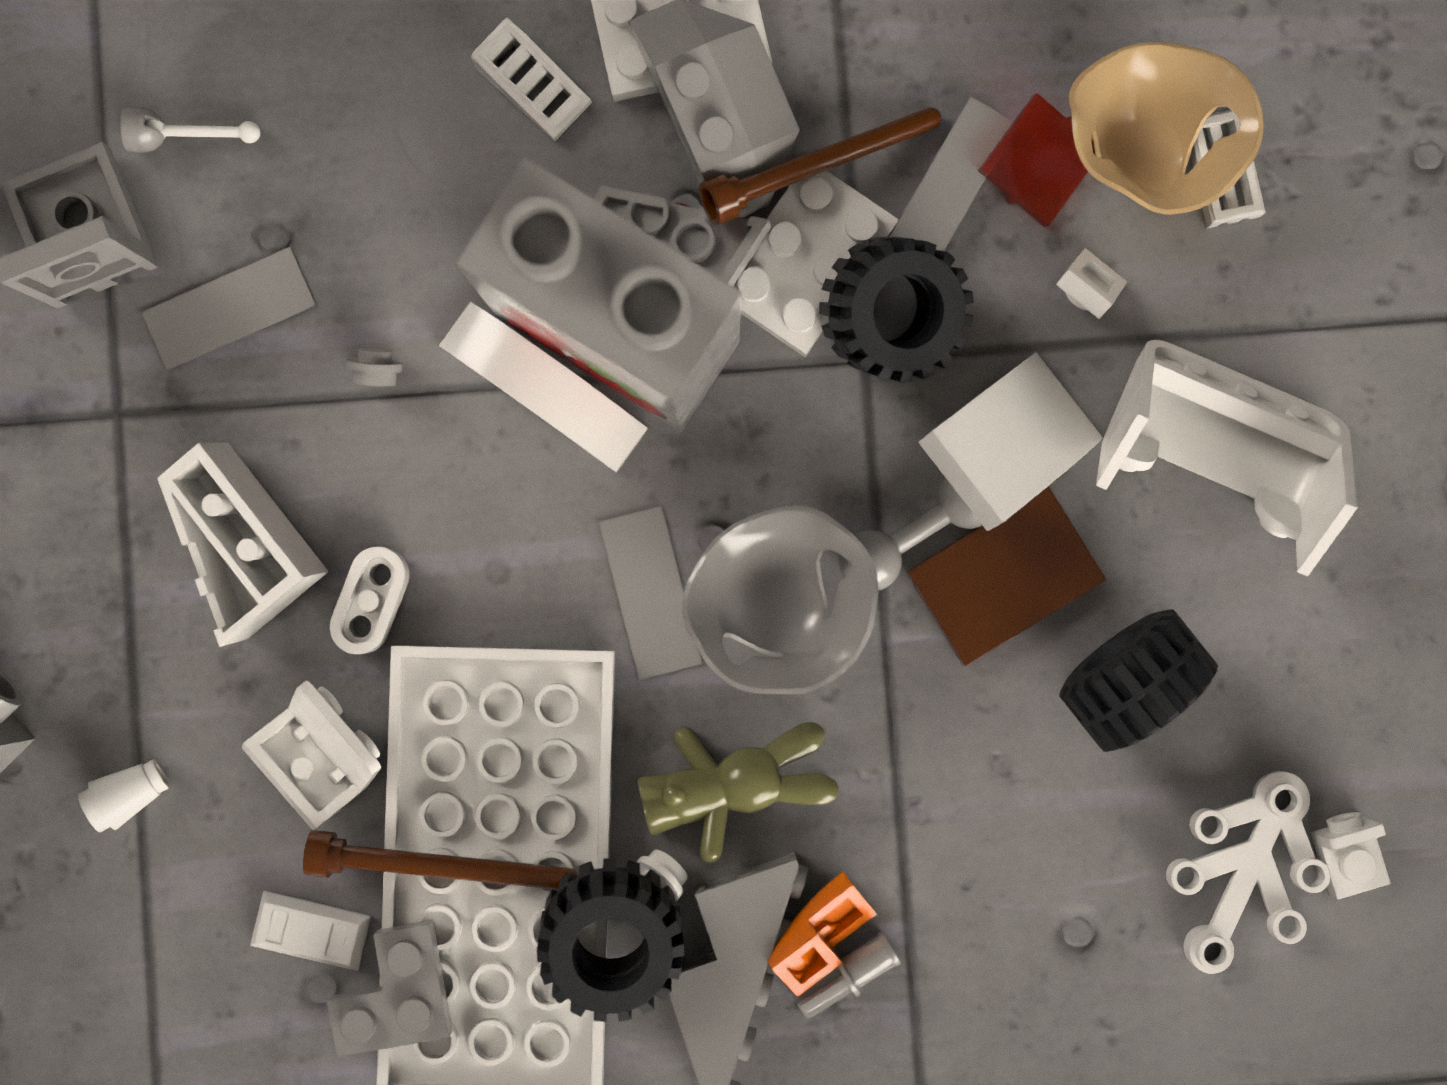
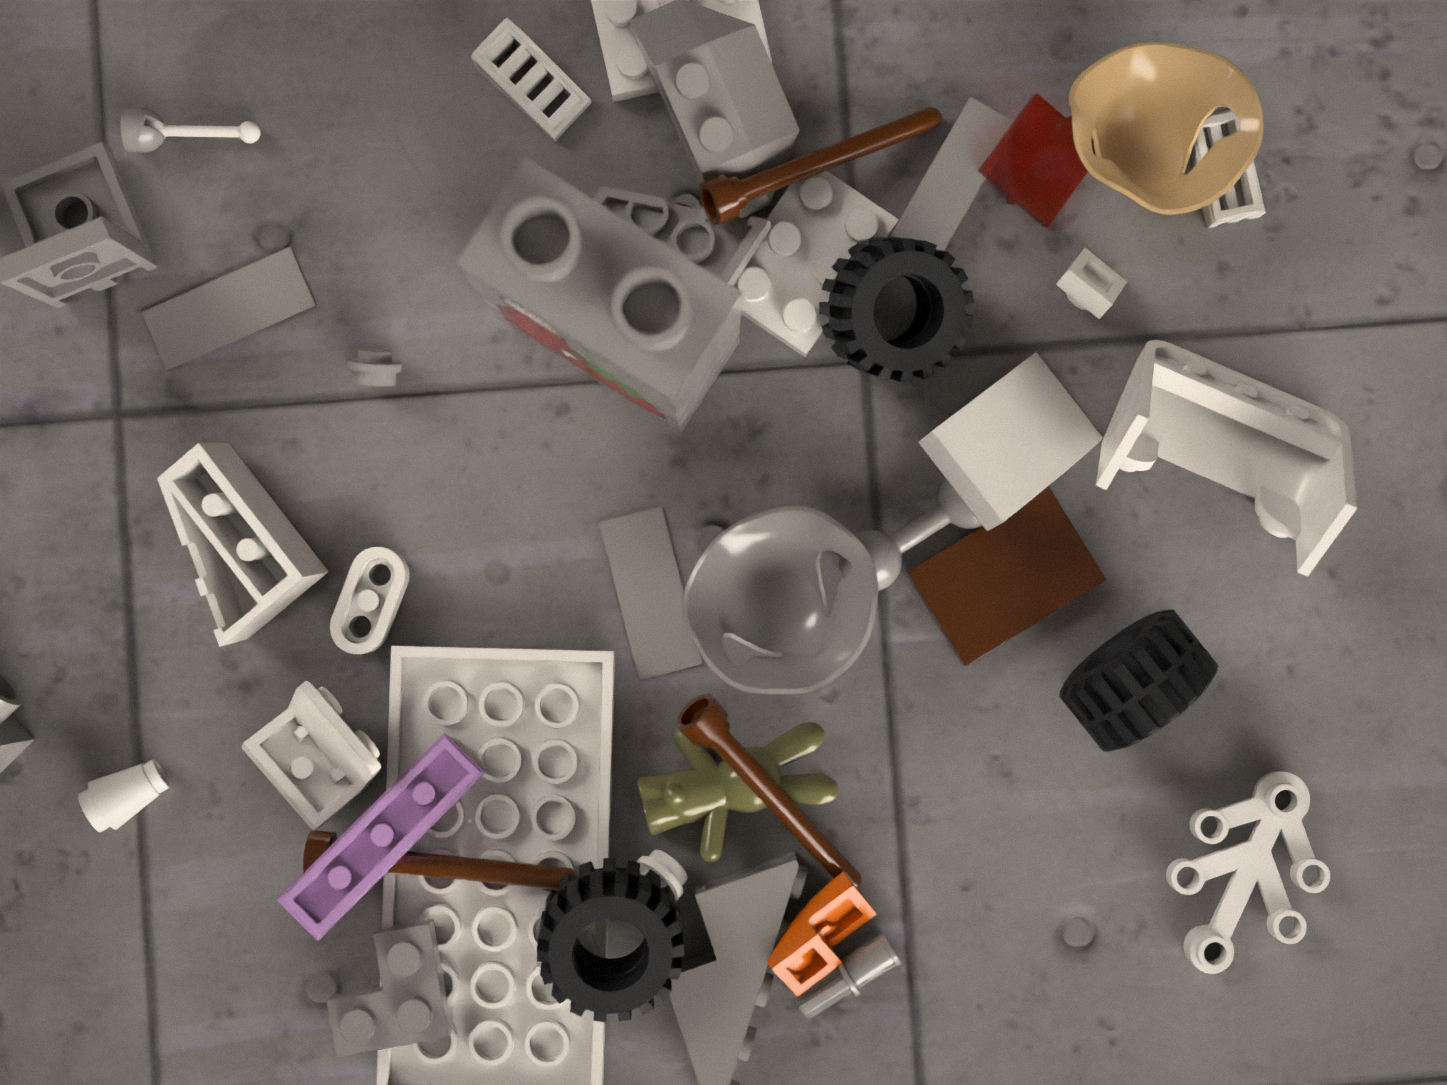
(310, 930): white tile -> none
(380, 837): none -> lavender tile
(544, 386): white slope -> none
(706, 724): none -> reddish brown piece
(1351, 854): white bracket -> none

